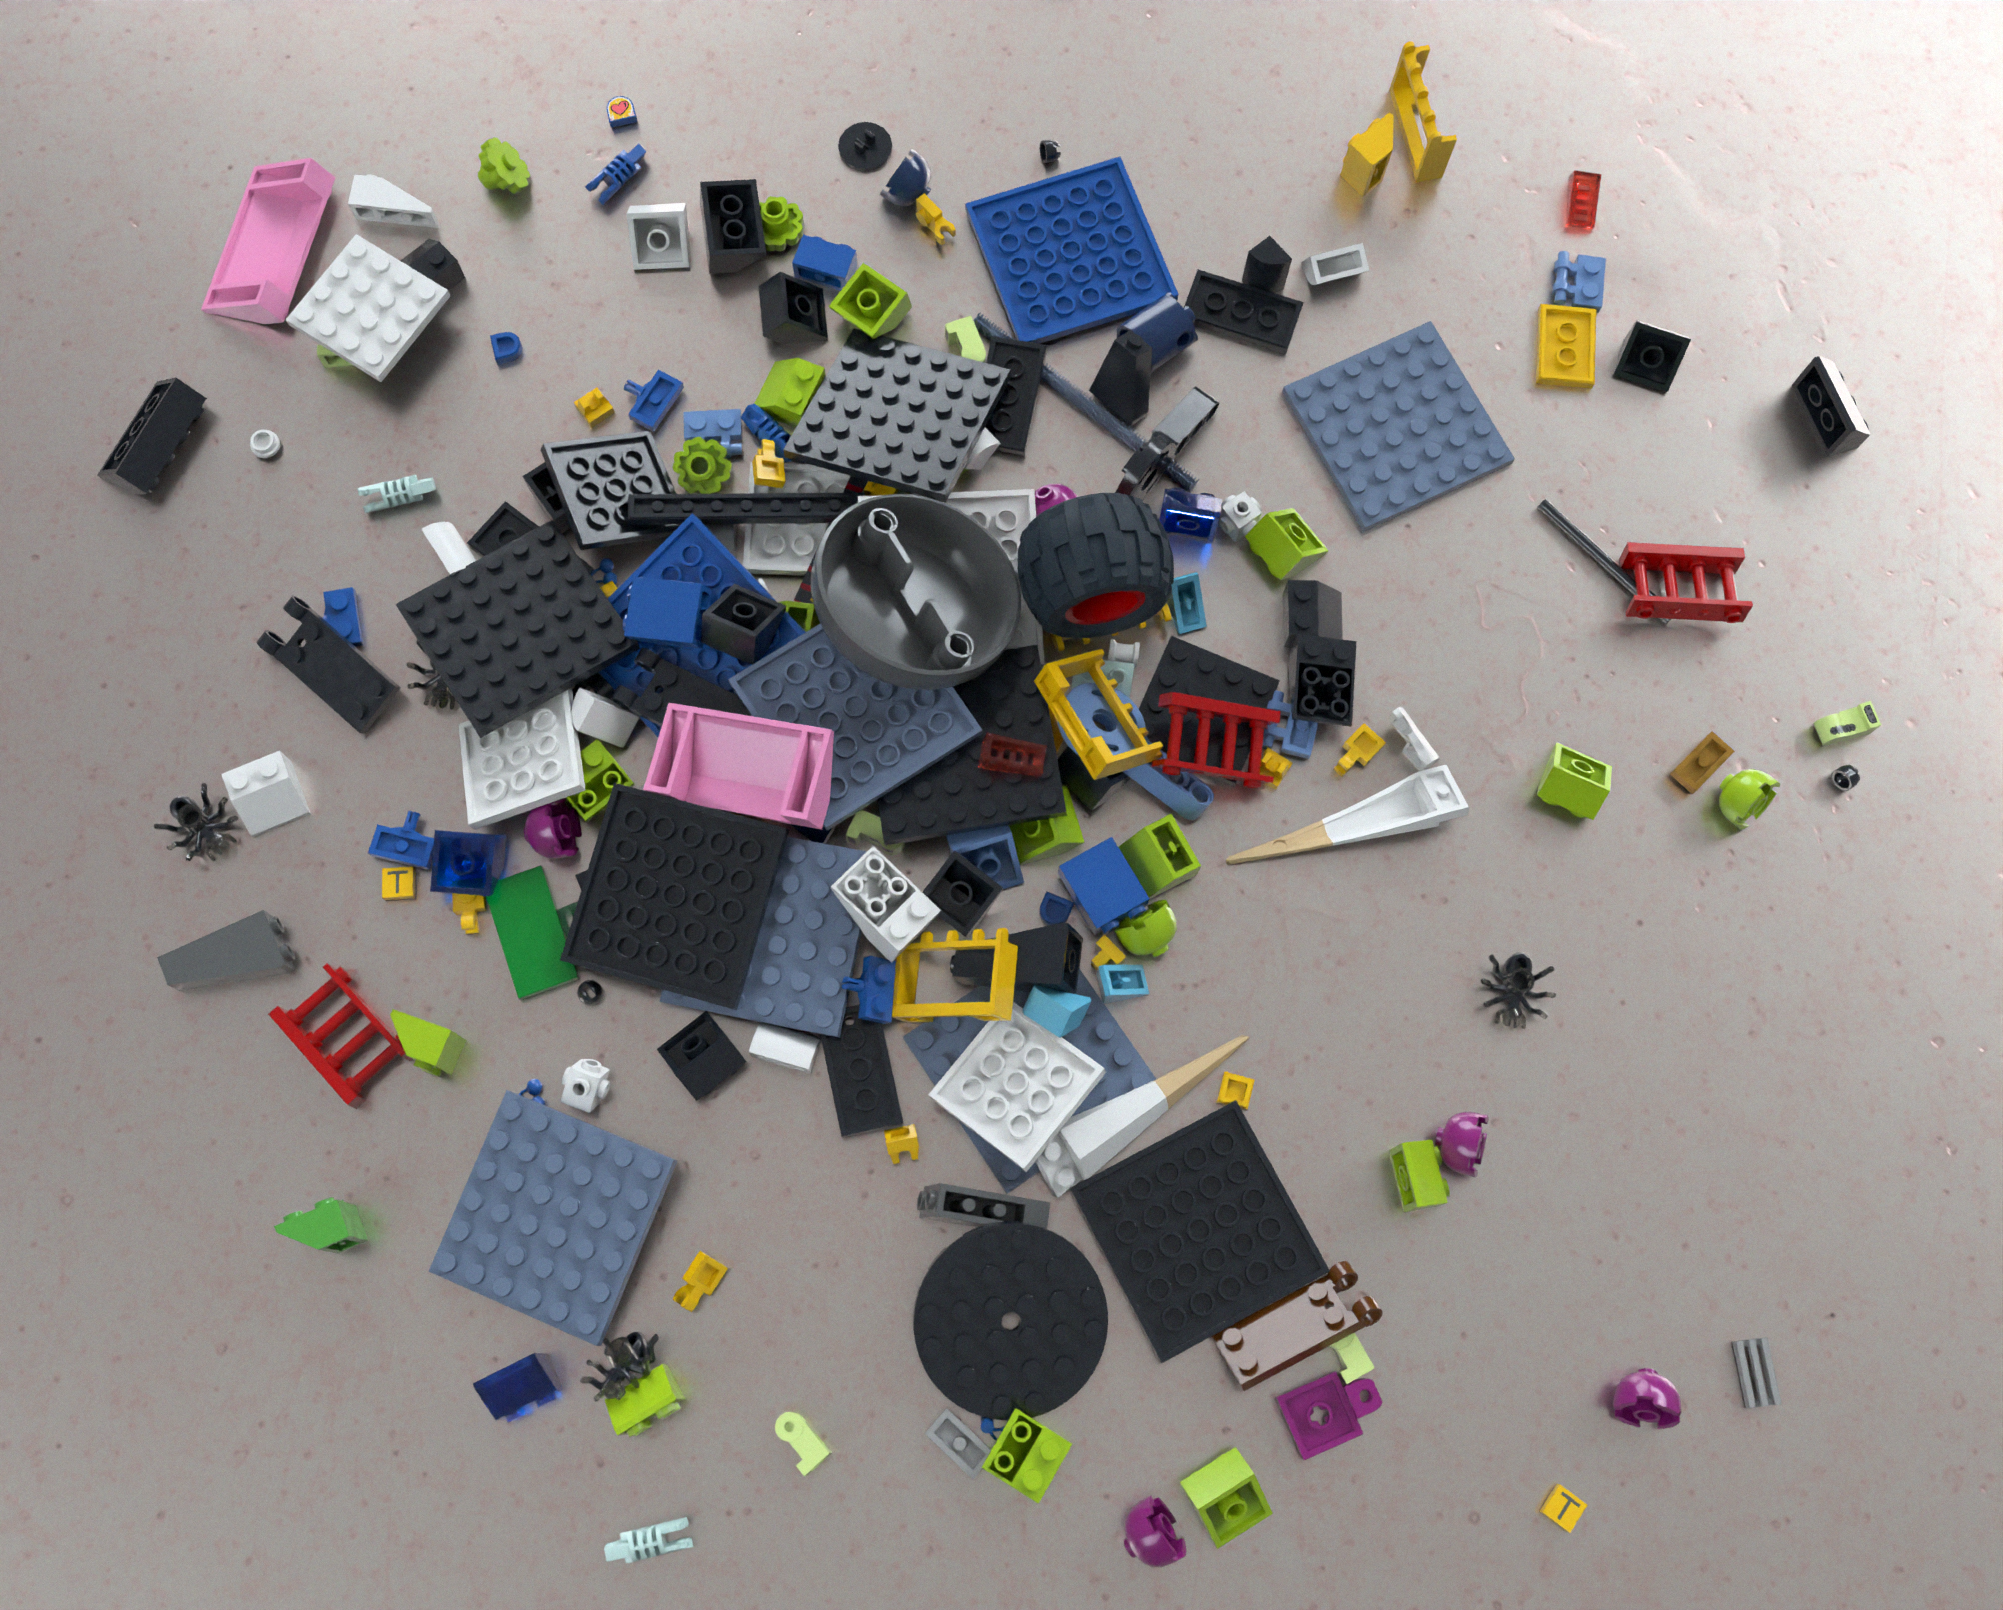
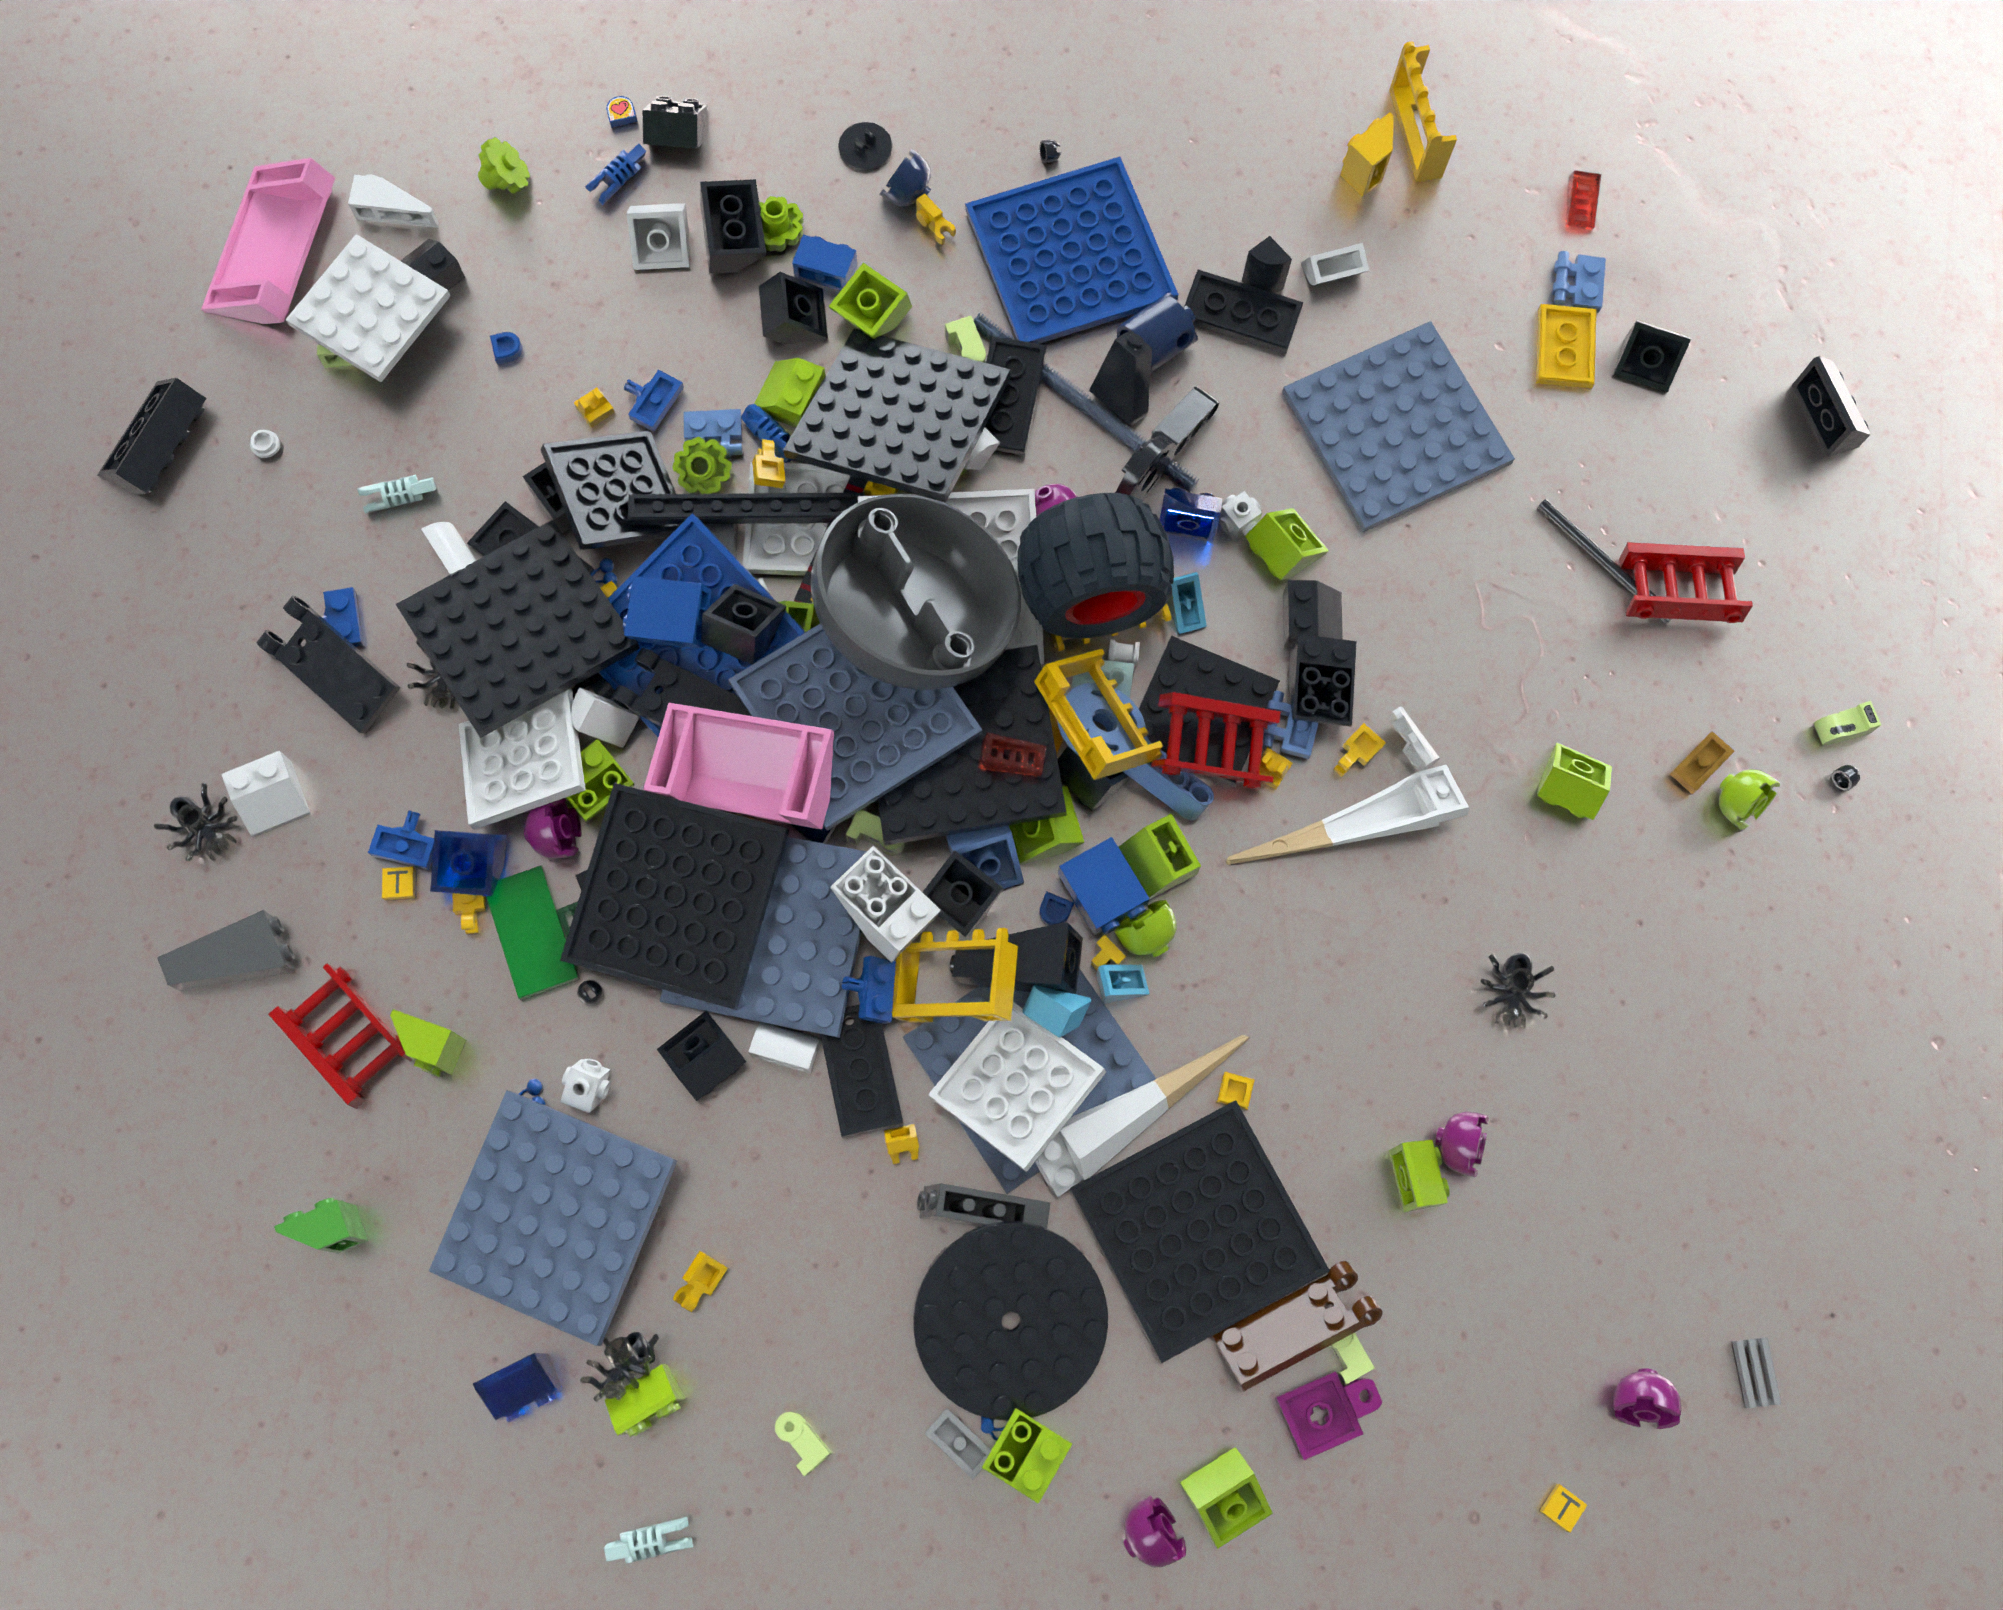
(674, 122): none -> black slope

